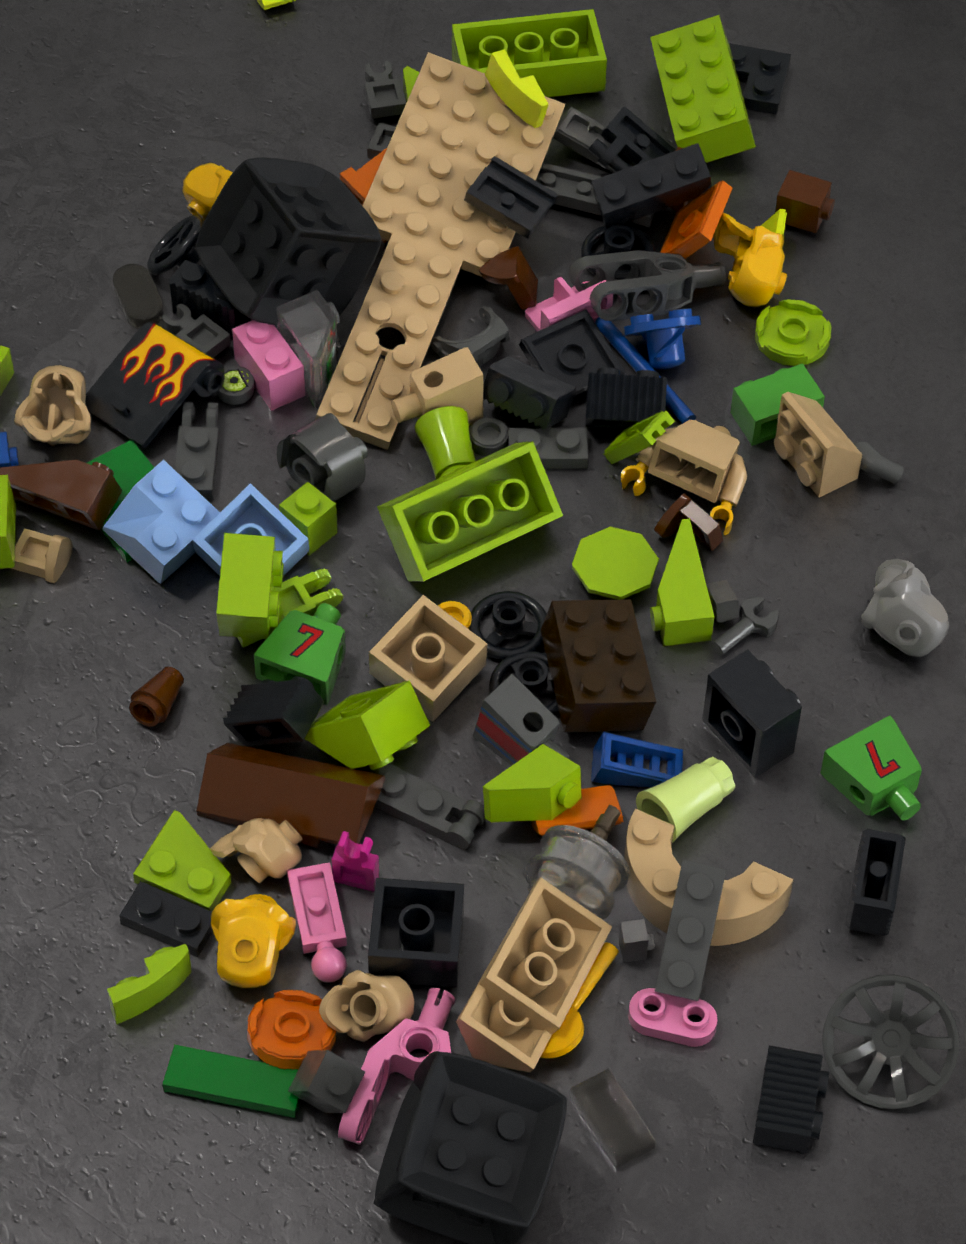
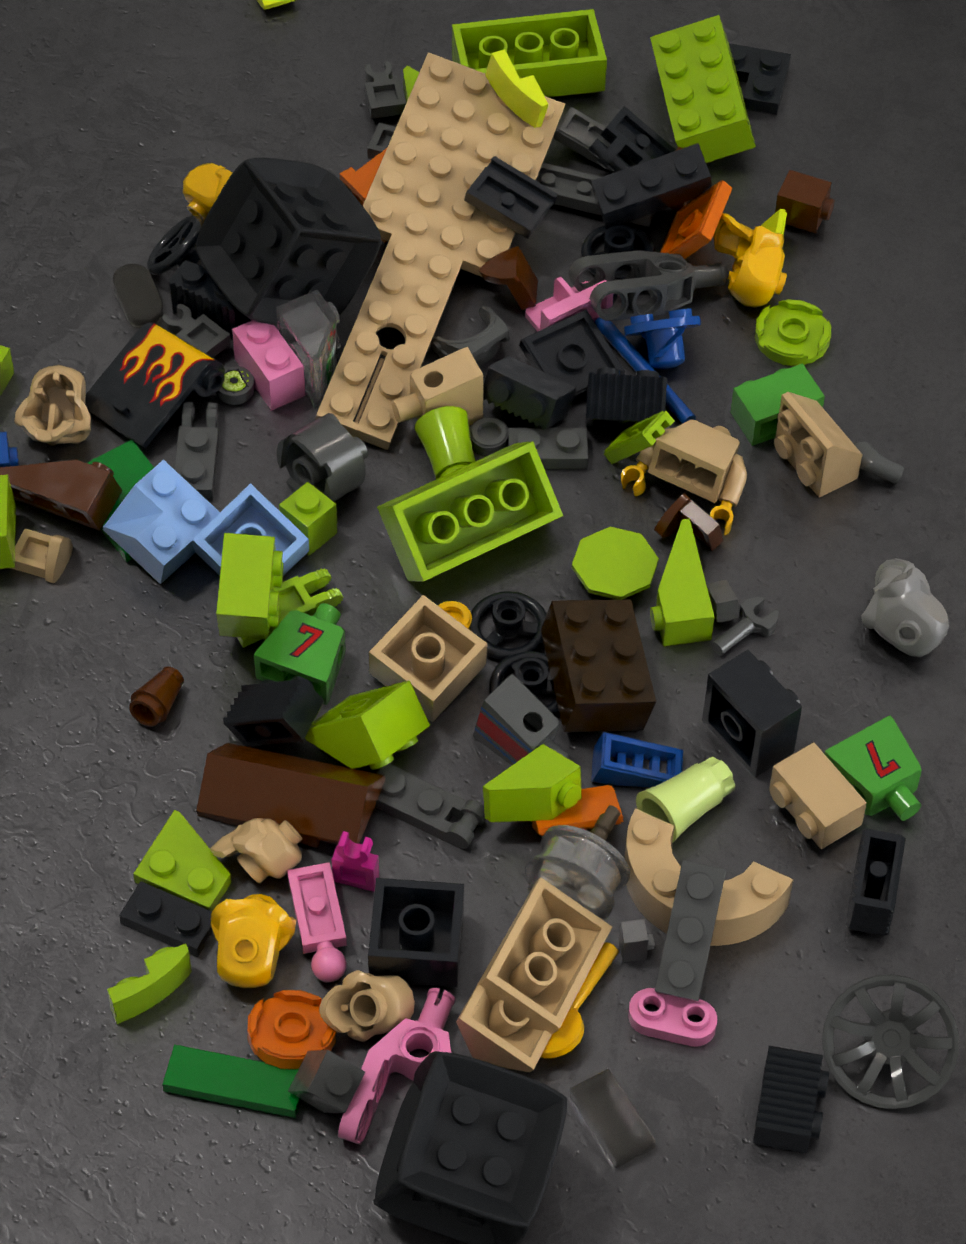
(817, 796): none -> tan brick

